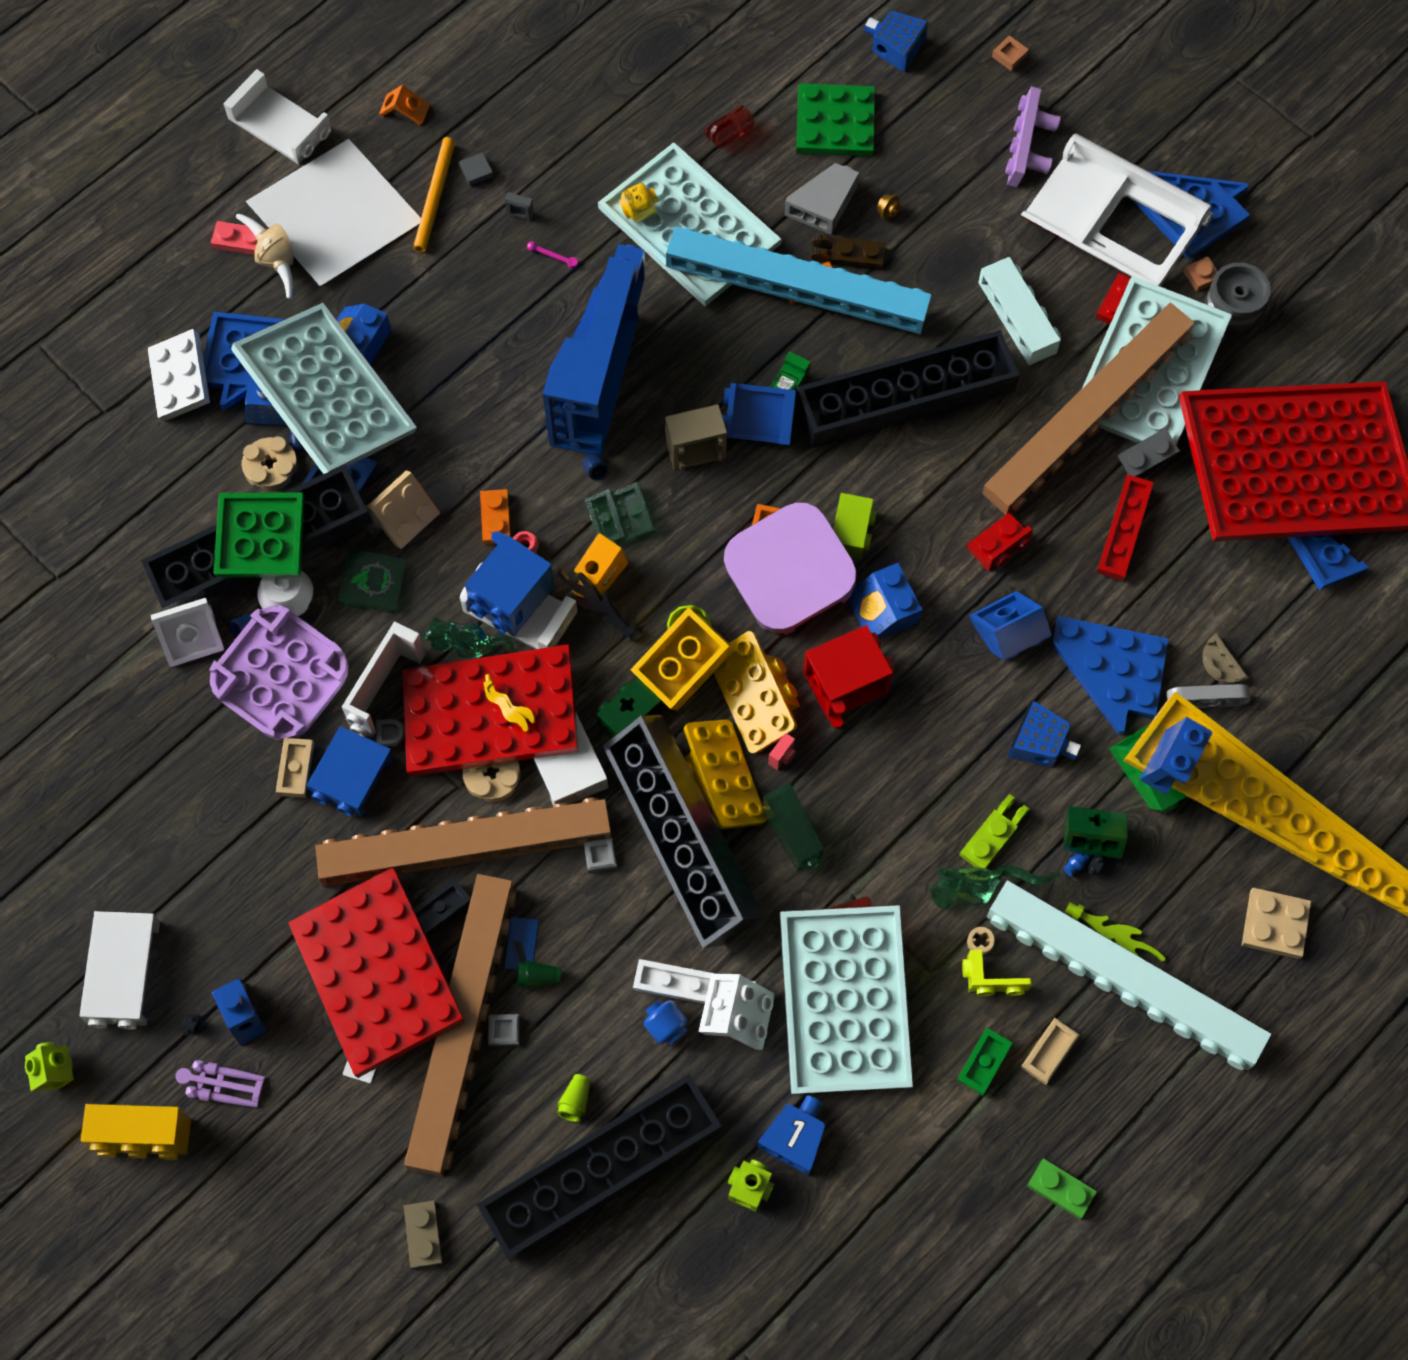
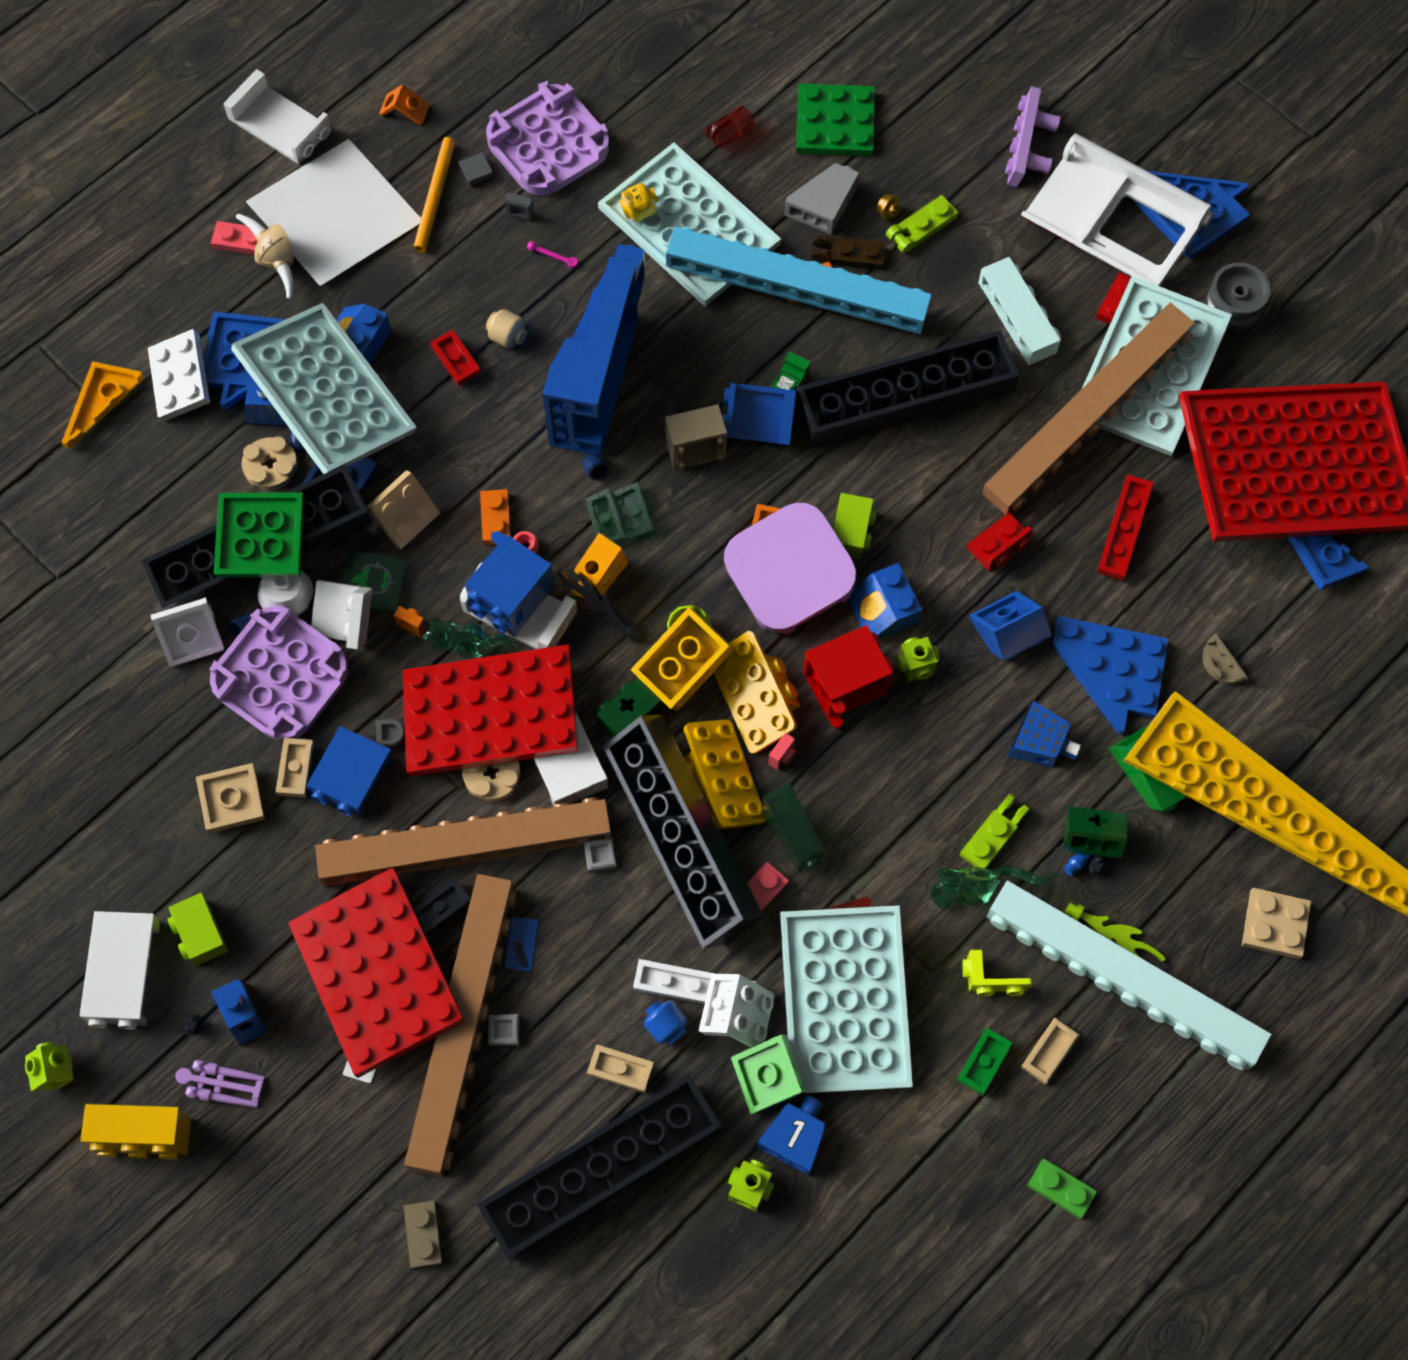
(100, 393): none -> light orange wing
(197, 930): none -> lime brick
(230, 798): none -> tan plate
(342, 612): none -> white bracket
(397, 642): white panel -> none
(410, 620): none -> orange plate
(455, 358): none -> red plate
(506, 328): none -> tan head
(511, 713): yellow hair -> none
(536, 975): dark green cone -> none
(547, 139): none -> lavender tile
(574, 1099): lime cone -> none
(620, 1068): none -> tan plate
(767, 885): none -> coral plate
(768, 1074): none -> plate
(897, 38): blue torso -> none
(917, 658): none -> lime brick
(922, 224): none -> lime plate
(980, 931): tan bush -> none
(1010, 53): nougat plate -> none
(1148, 453): dark grey plate -> none
(1176, 755): blue panel -> none
(1200, 273): nougat plate -> none
(1214, 695): light grey beam -> none

